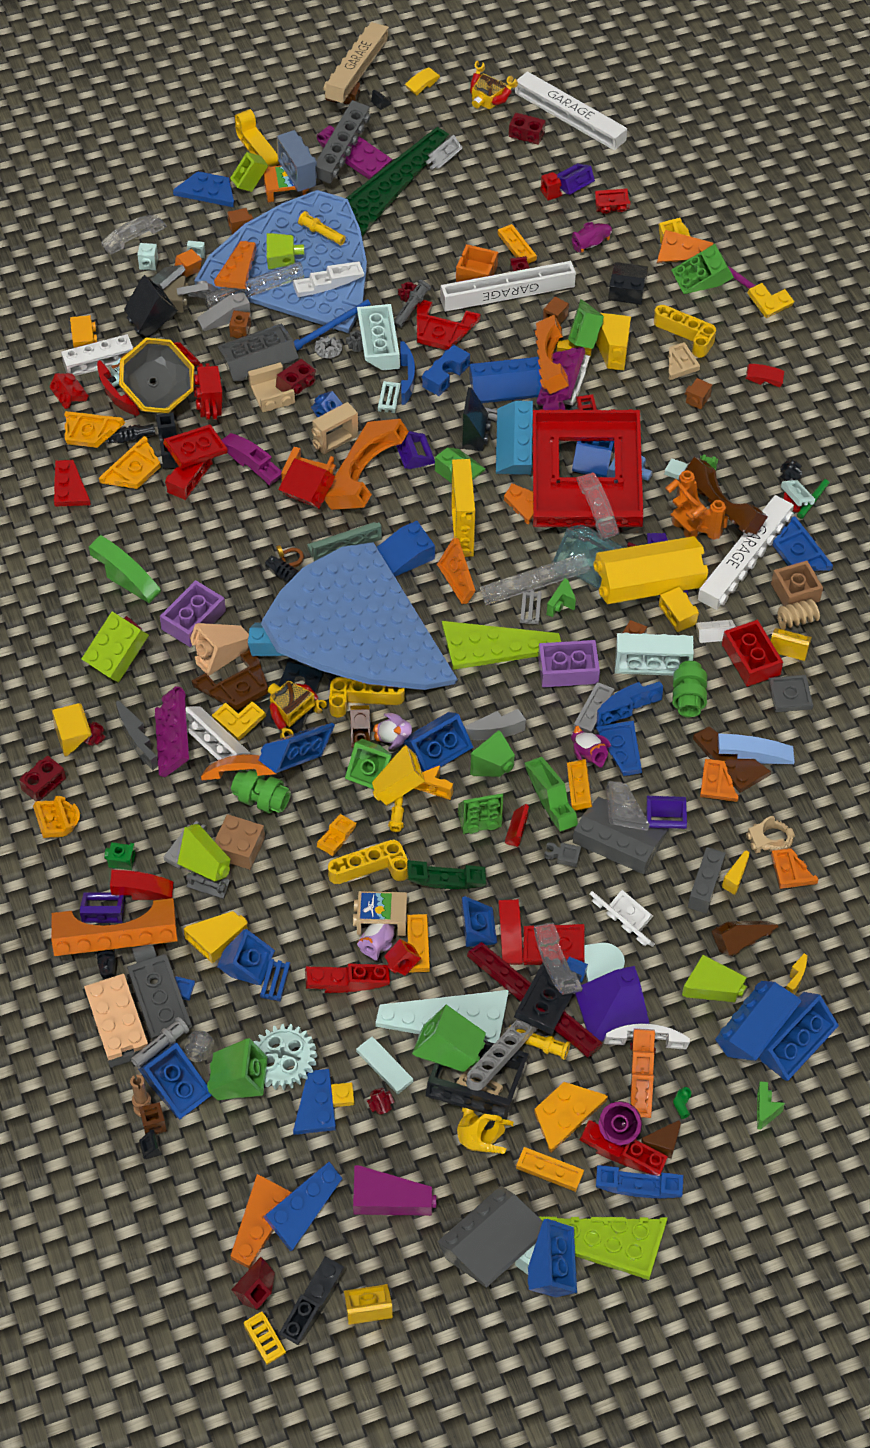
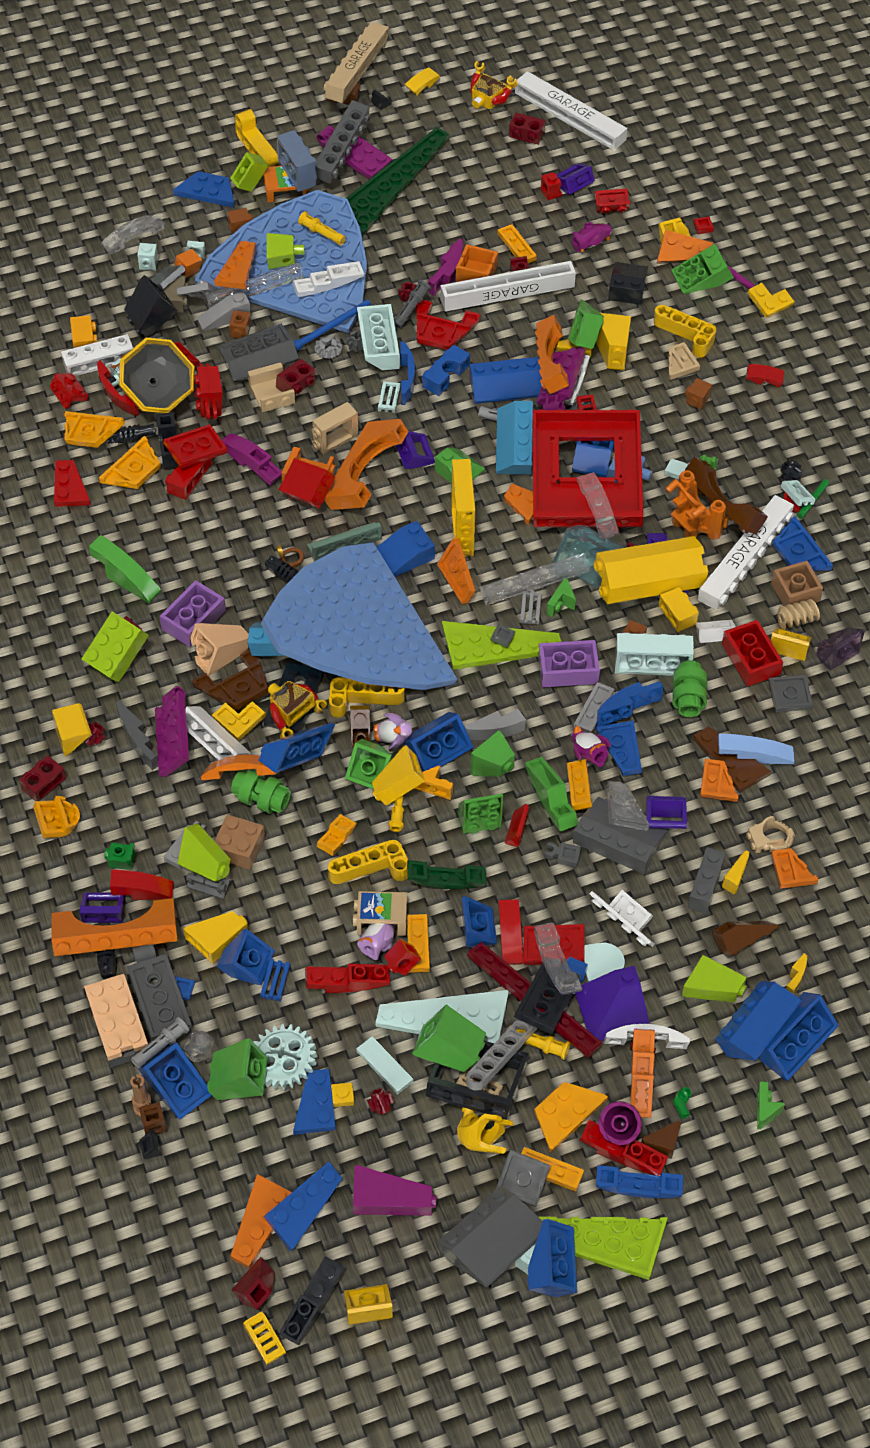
(325, 403): blue brick -> none
(444, 152): light grey hinge -> none
(447, 271): none -> magenta slope
(475, 423): black slope -> none
(502, 635): none -> dark grey tile
(524, 1177): none -> dark grey tile
(558, 308): dark orange brick -> none
(703, 225): none -> red tile
(840, 647): none -> clear purple slope

